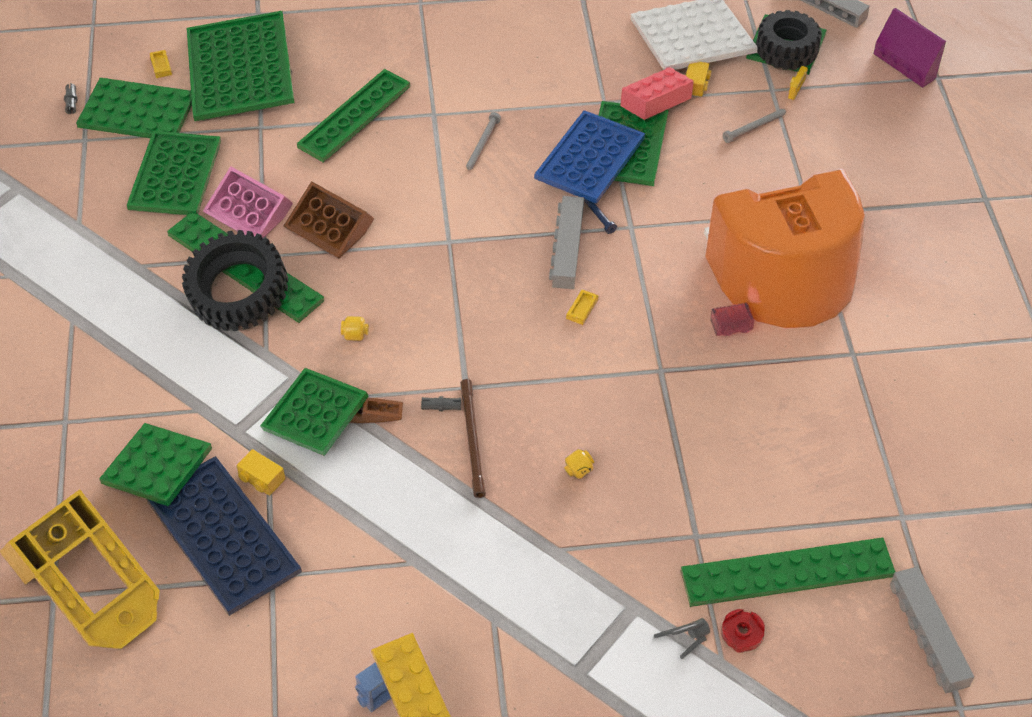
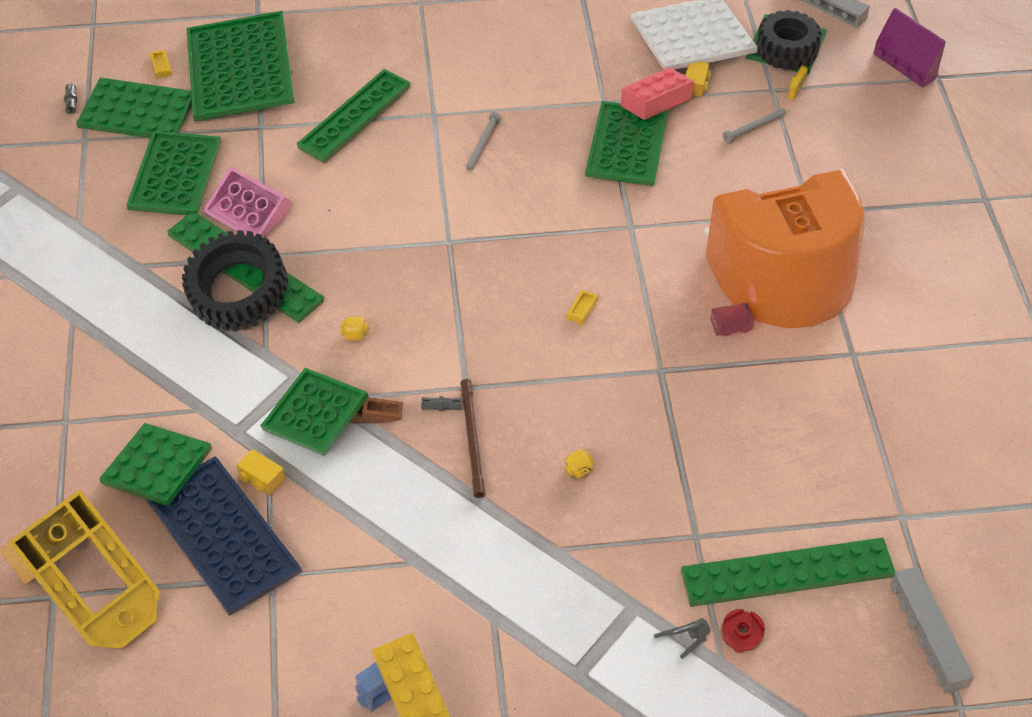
(328, 220): dark orange slope -> none
(567, 243): light grey brick -> none
(589, 156): blue plate -> none
(610, 227): dark blue bar -> none

